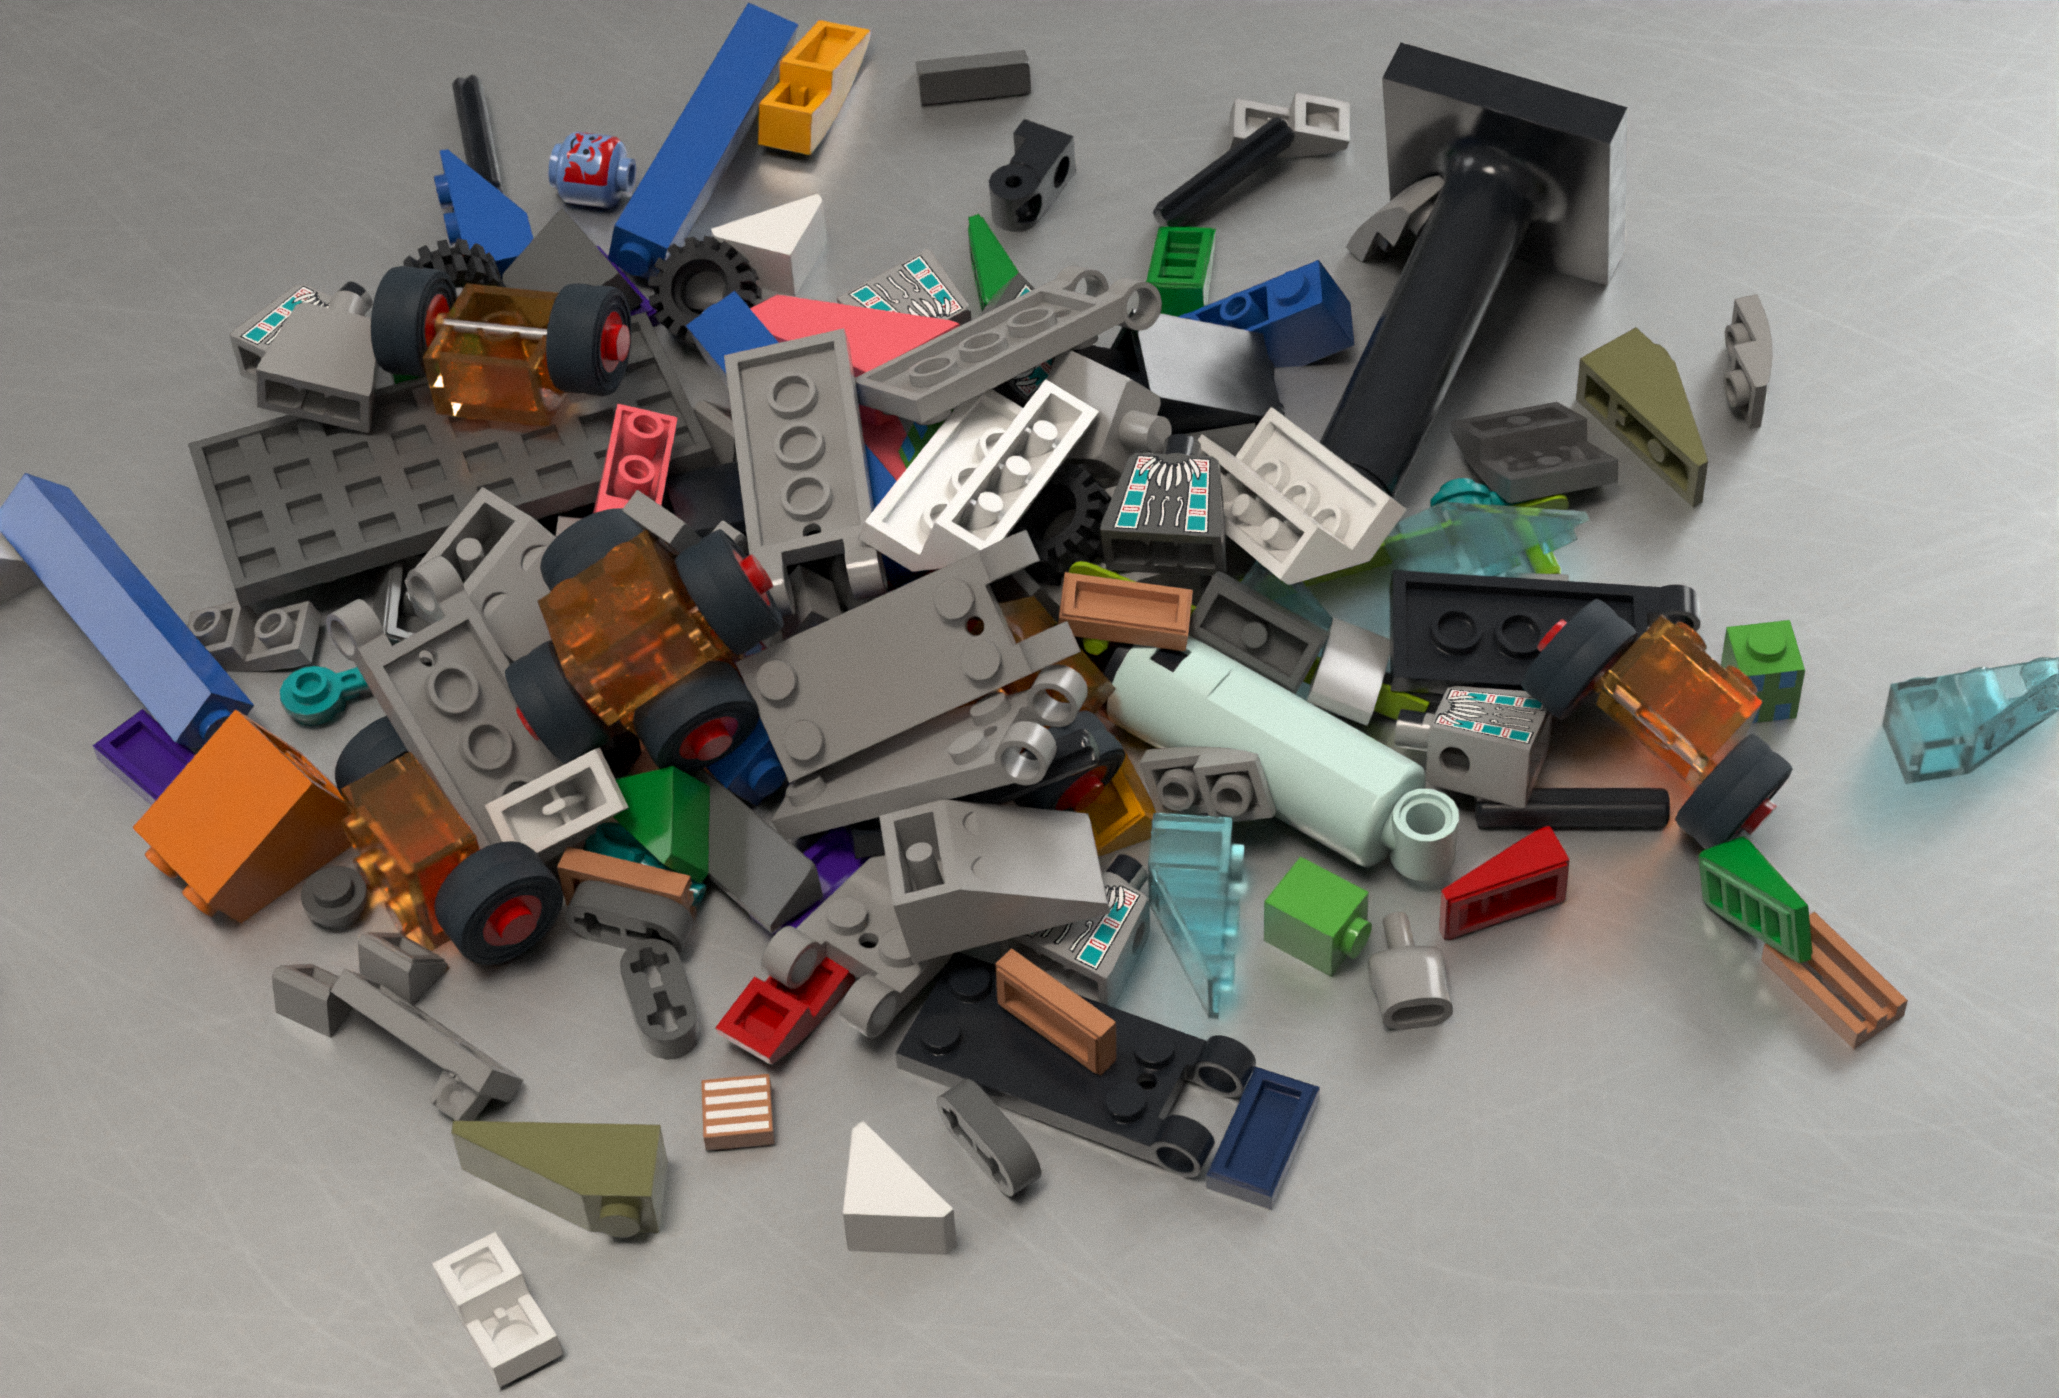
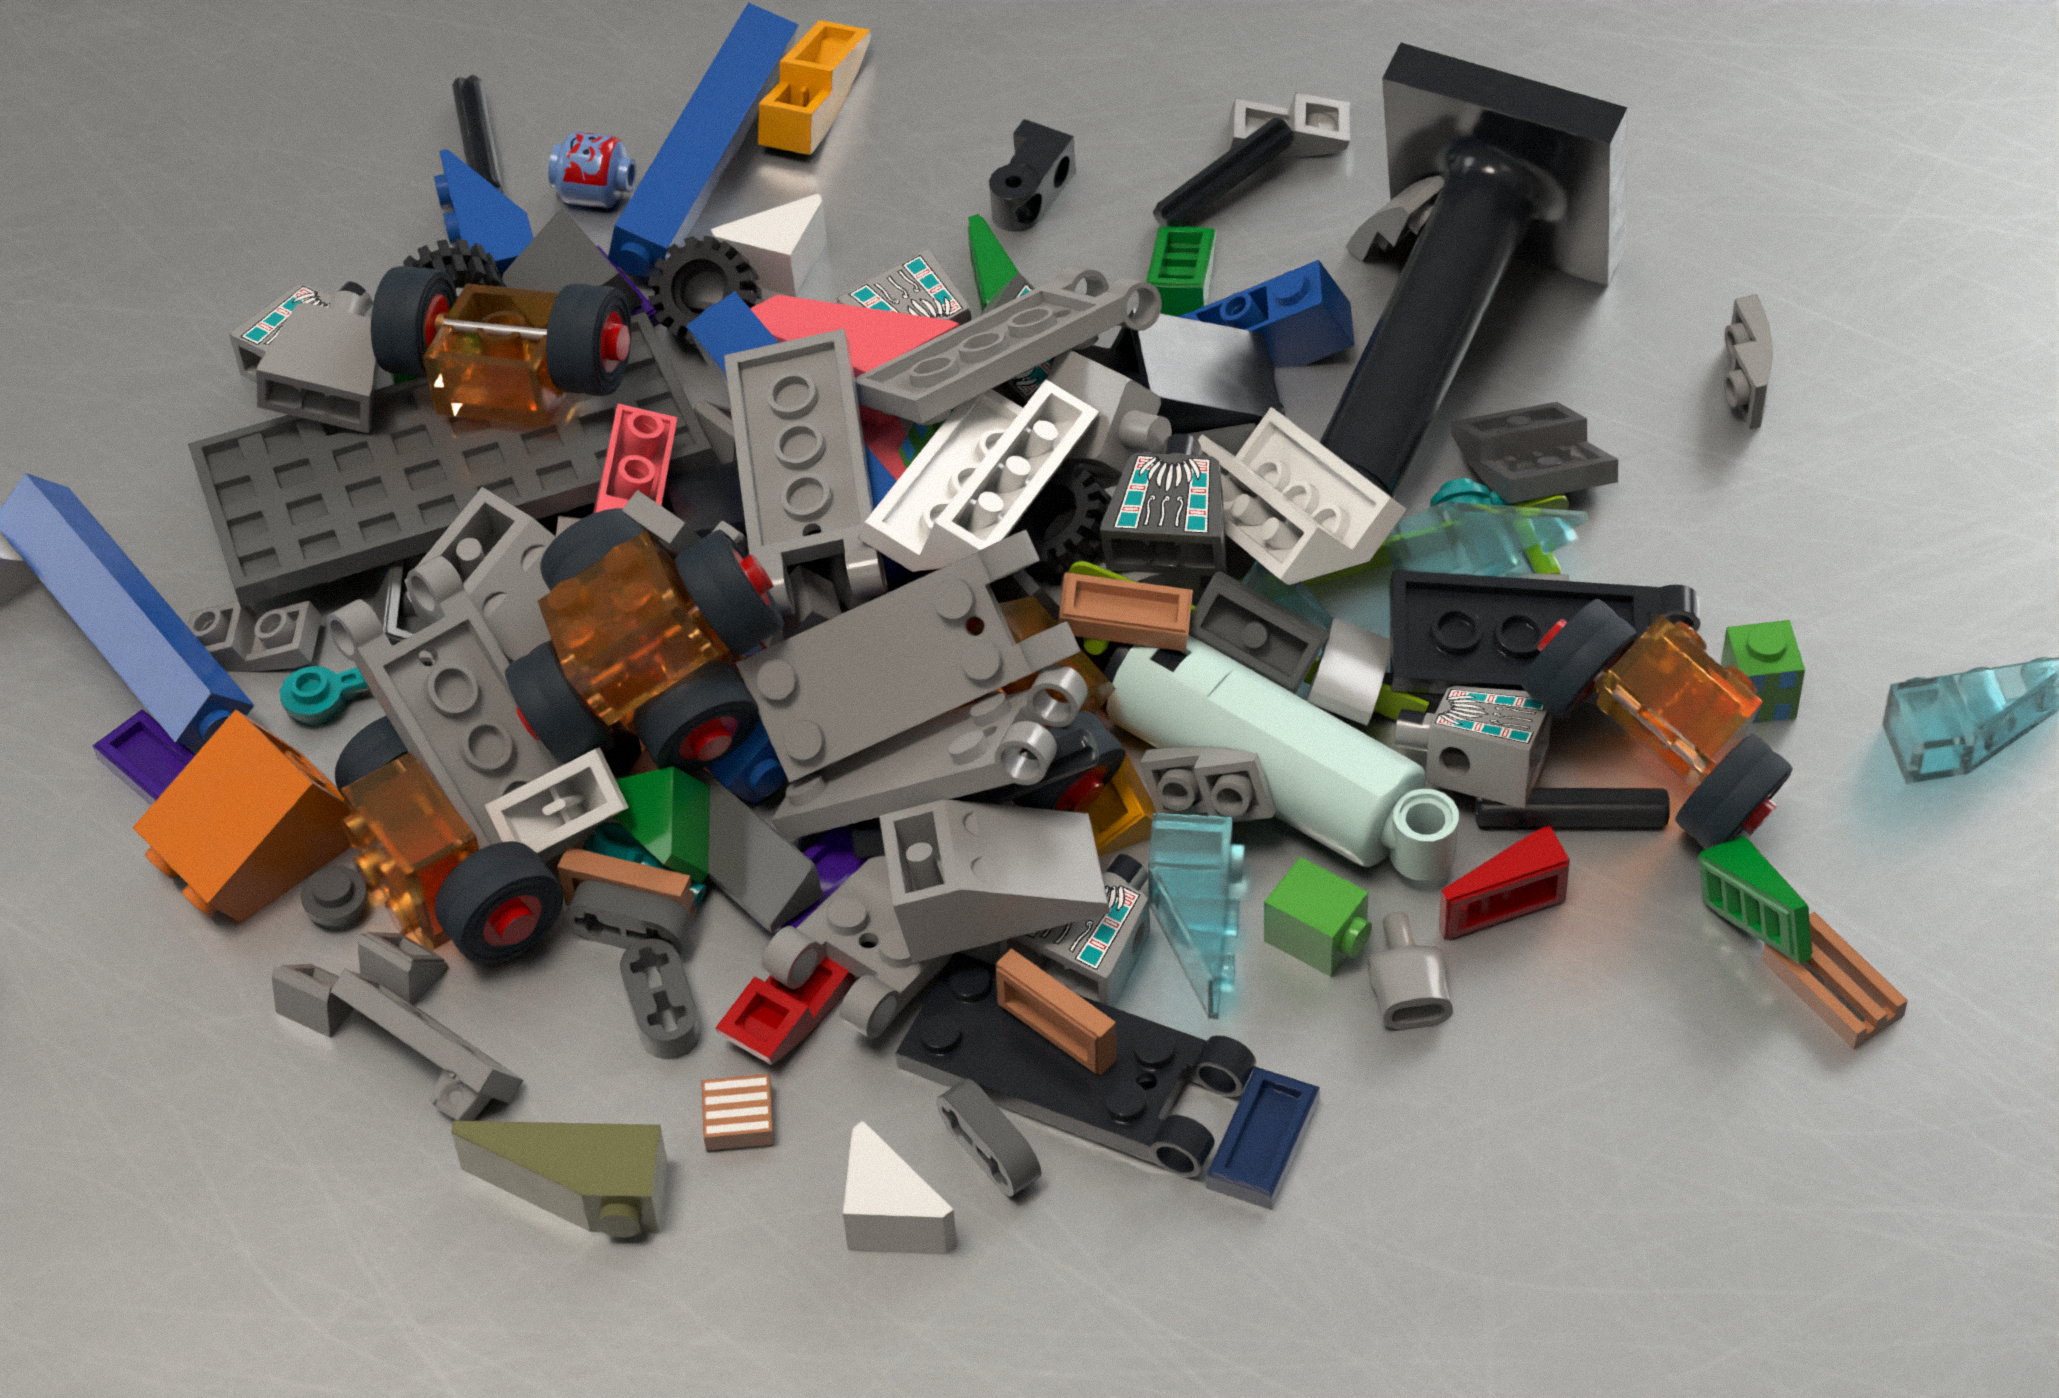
(497, 1309): white slope -> none
(973, 77): dark grey slope -> none
(1642, 402): olive slope -> none

